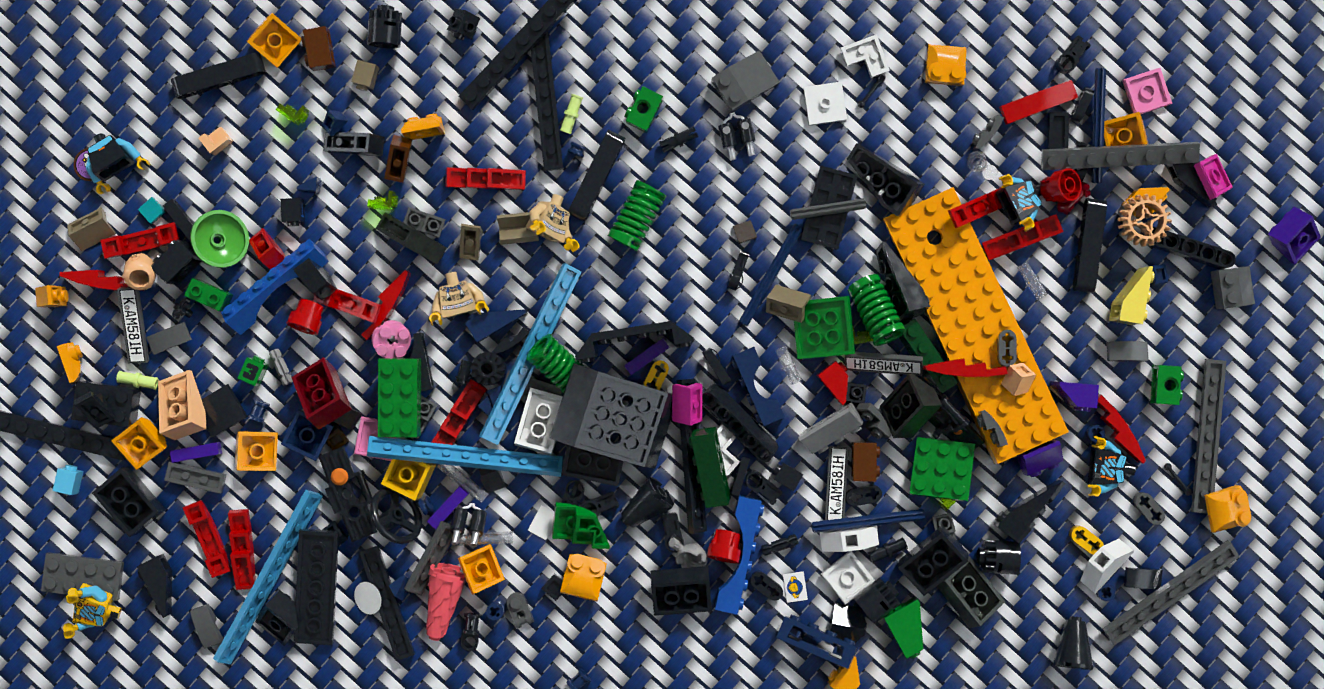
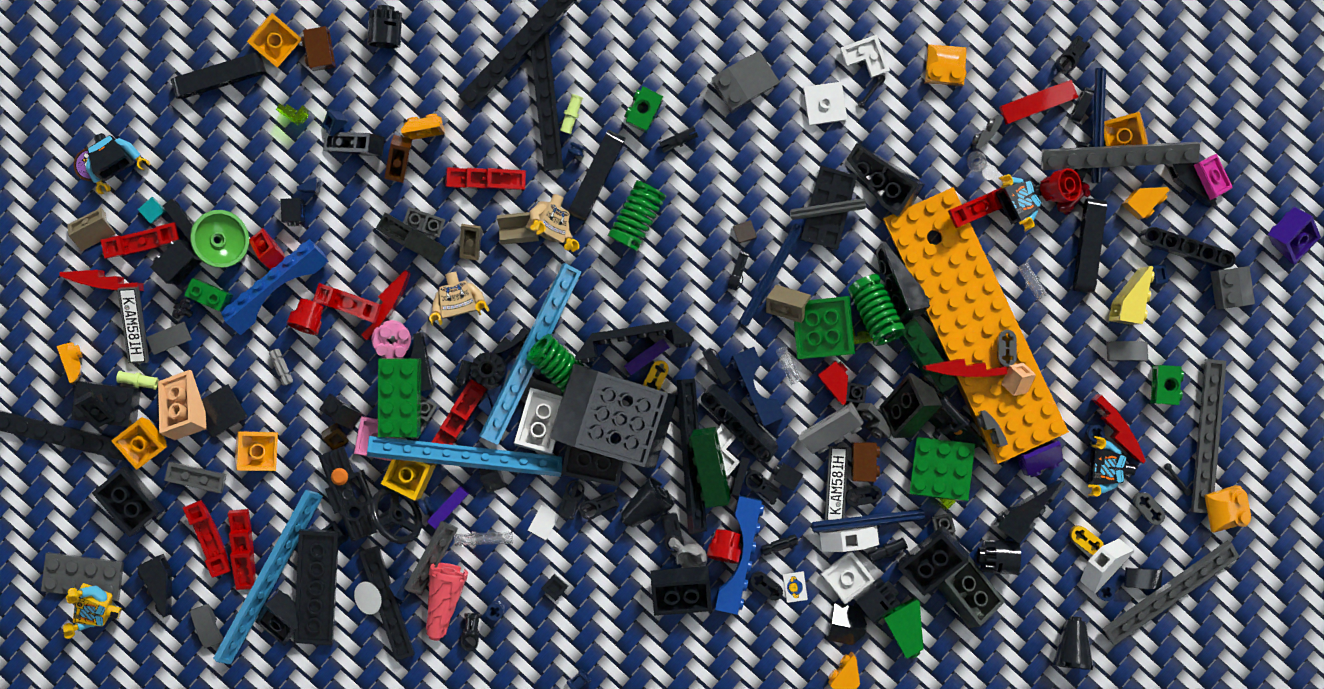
(51, 296): light orange slope -> none
(68, 480): medium azure brick -> none
(138, 272): light nougat piece -> none
(196, 452): dark purple piece -> none
(216, 141): light nougat panel -> none
(253, 370): green brick -> none
(258, 410): dark blue bush -> none
(305, 437): dark blue slope -> none
(315, 278): black slope -> none
(321, 393): dark red brick -> none
(365, 75): dark tan brick -> none
(380, 203): clear neon green bracket -> none
(459, 522): black piece -> none
(463, 24): black brick -> none
(466, 483): clear pin -> none
(481, 569): light orange slope -> none
(490, 322): dark blue slope -> none
(517, 602): dark grey plate -> none
(578, 525): green slope -> none
(583, 577): light orange slope -> none
(687, 403): dark pink panel -> none
(728, 137): black piece -> none
(788, 628): dark blue brick -> none
(884, 363): tile -> none
(1019, 238): red slope -> none
(1058, 130): black tile -> none
(1079, 395): dark purple slope -> none
(1146, 227): light nougat gear -> none
(1147, 91): bright pink tile -> none

